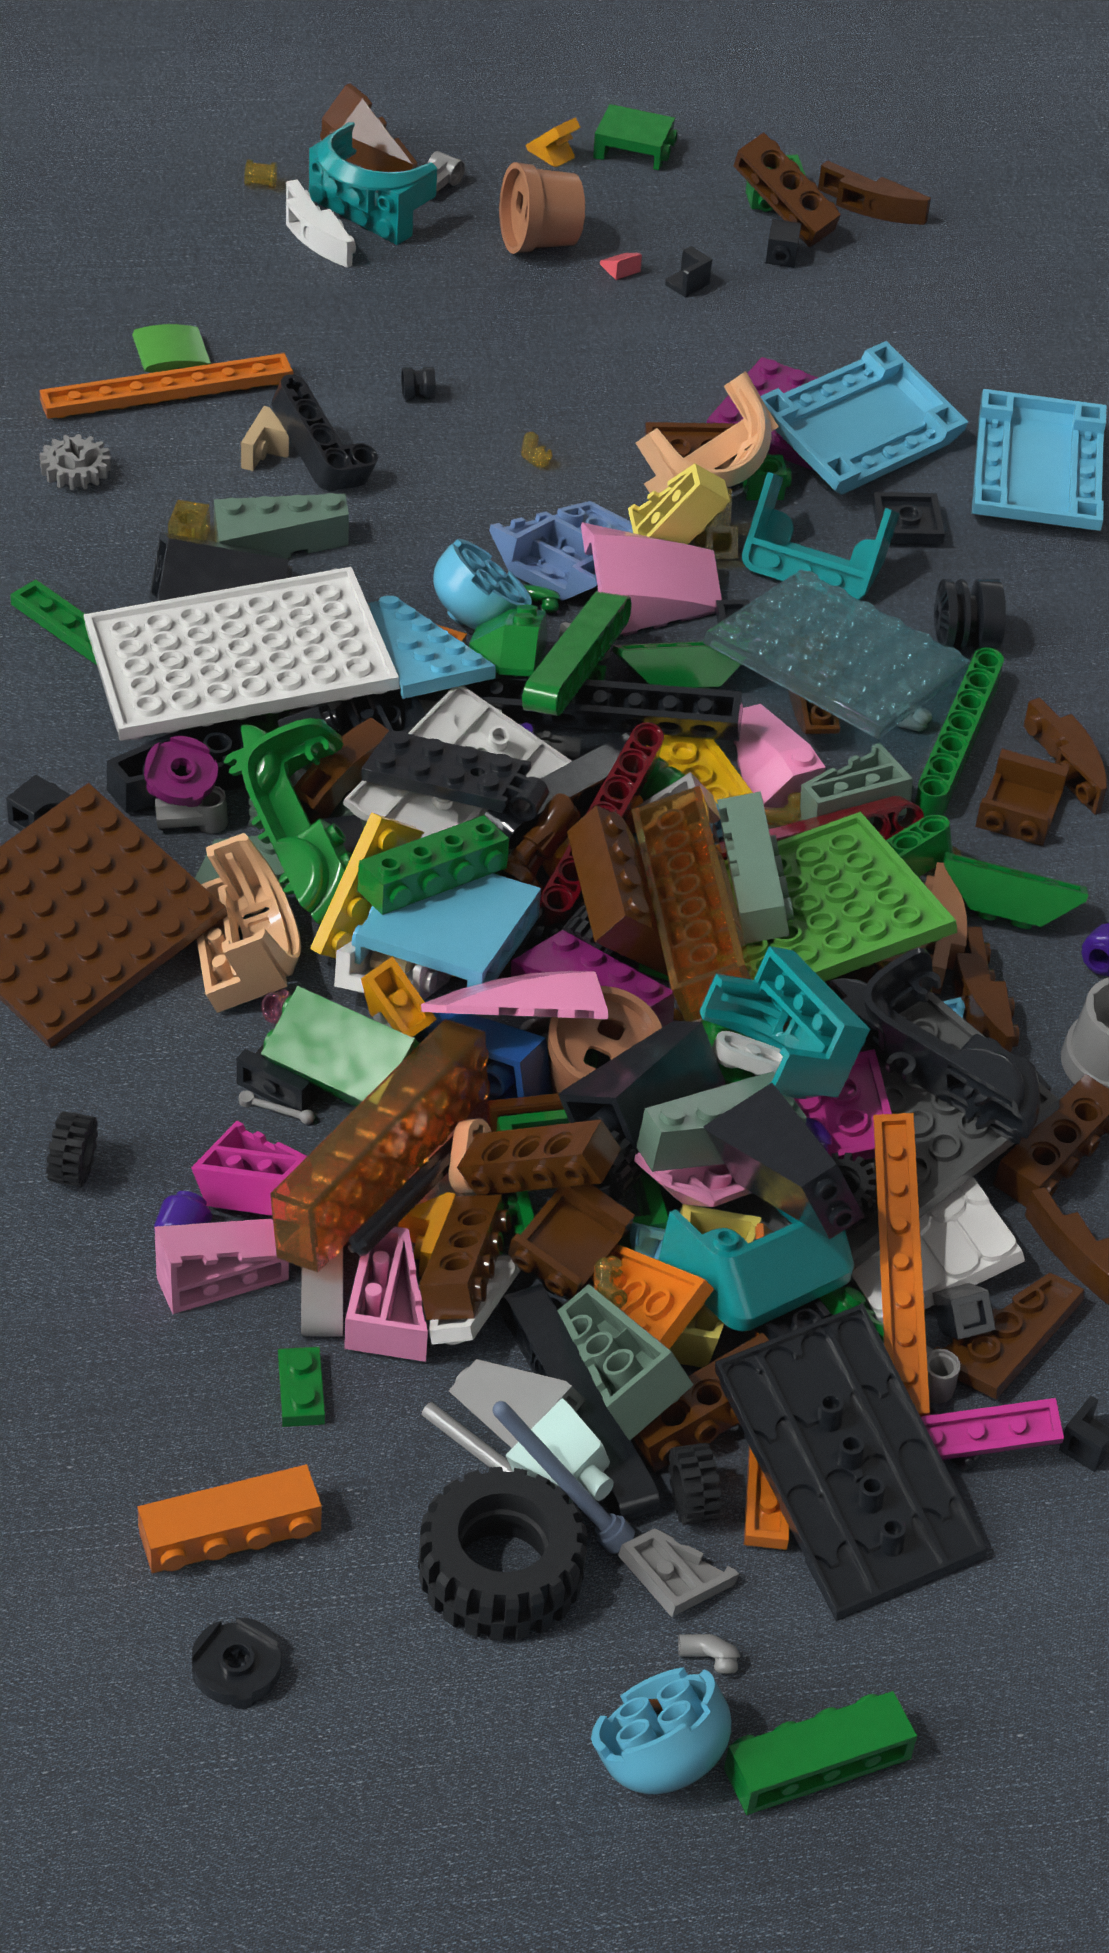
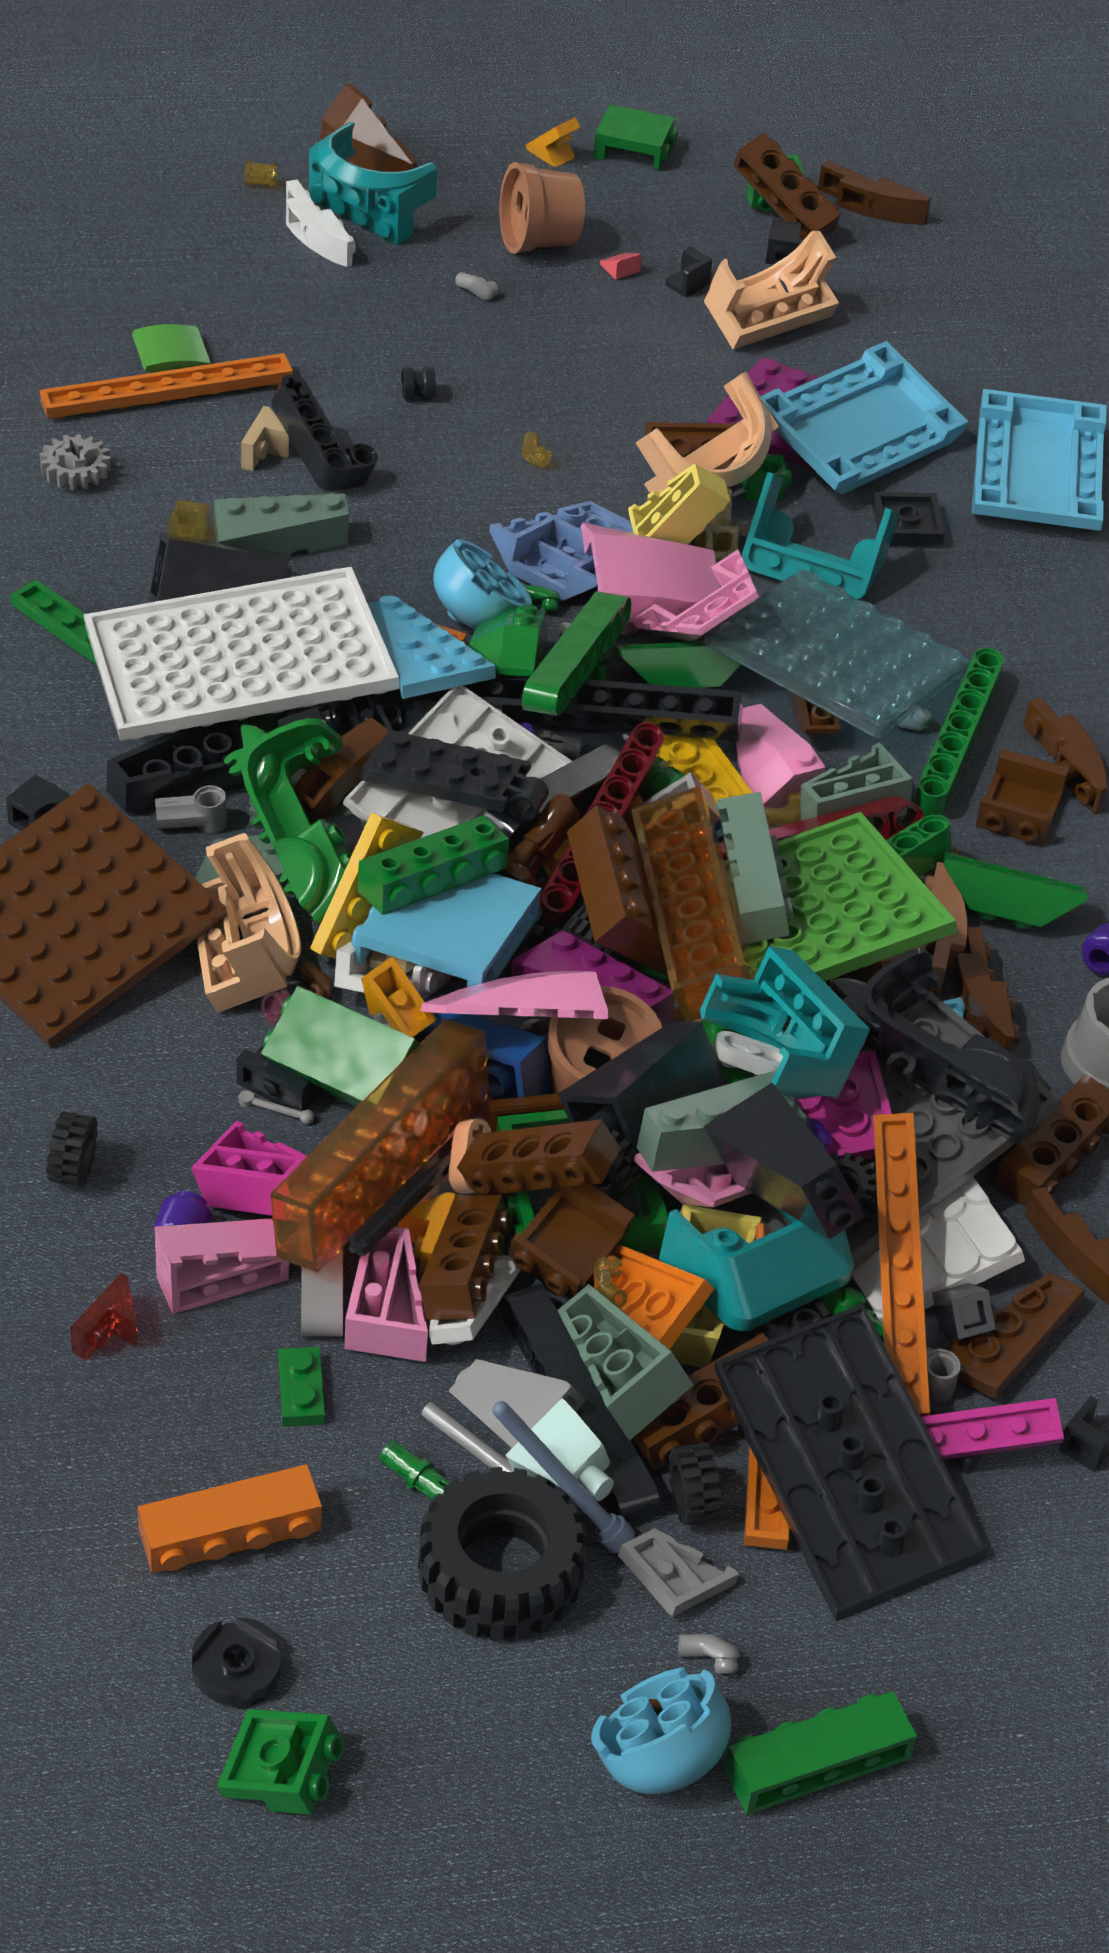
(108, 1314): none -> clear red slope
(177, 789): magenta plate -> none
(282, 1760): none -> green plate
(316, 979): none -> reddish brown arm
(416, 1472): none -> green pin
(449, 169): light grey piece -> none
(477, 285): none -> light grey arm
(646, 1239): medium azure tile -> none
(733, 596): none -> bright pink wedge
(760, 306): none -> light nougat piece
(970, 614): black wheel -> none

